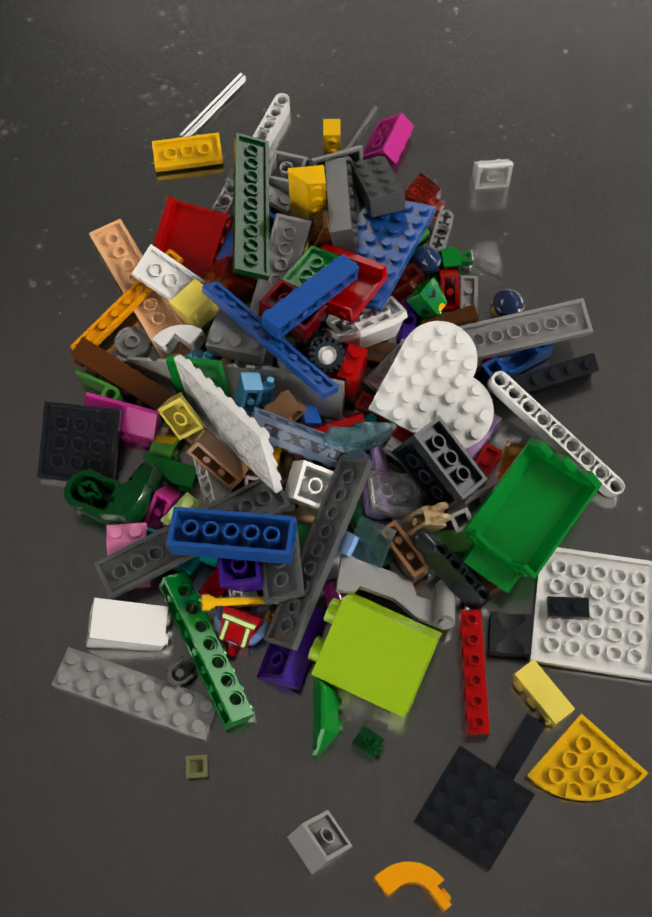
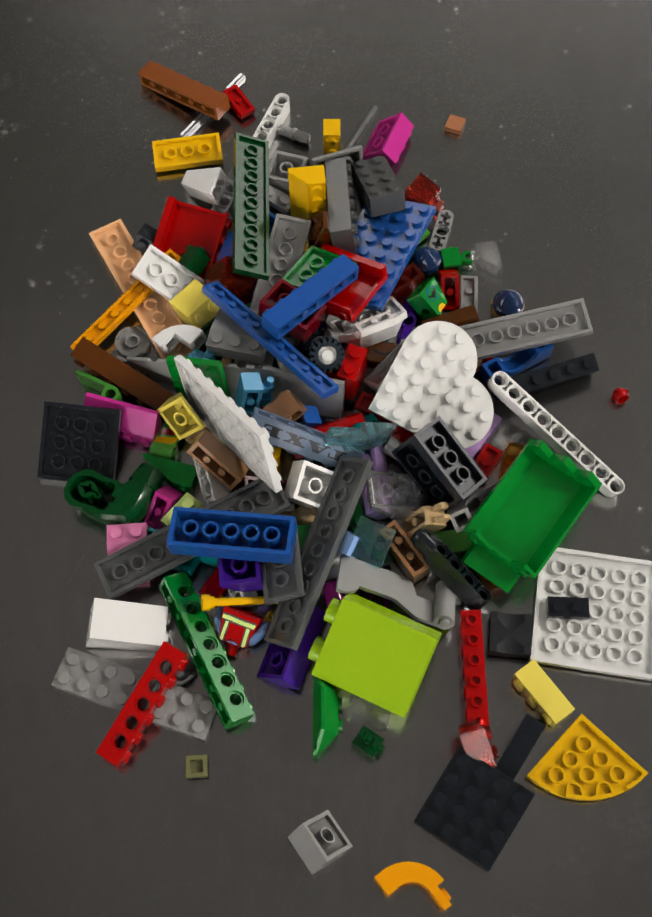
(109, 747): none -> red brick
(144, 238): none -> black brick
(184, 90): none -> dark orange brick
(194, 259): none -> dark green brick
(205, 184): none -> white slope
(239, 102): none -> red plate
(294, 134): none -> light grey axle
(455, 124): none -> nougat tile
(477, 743): none -> clear red slope
(492, 173): white slope -> none
(620, 395): none -> red plate

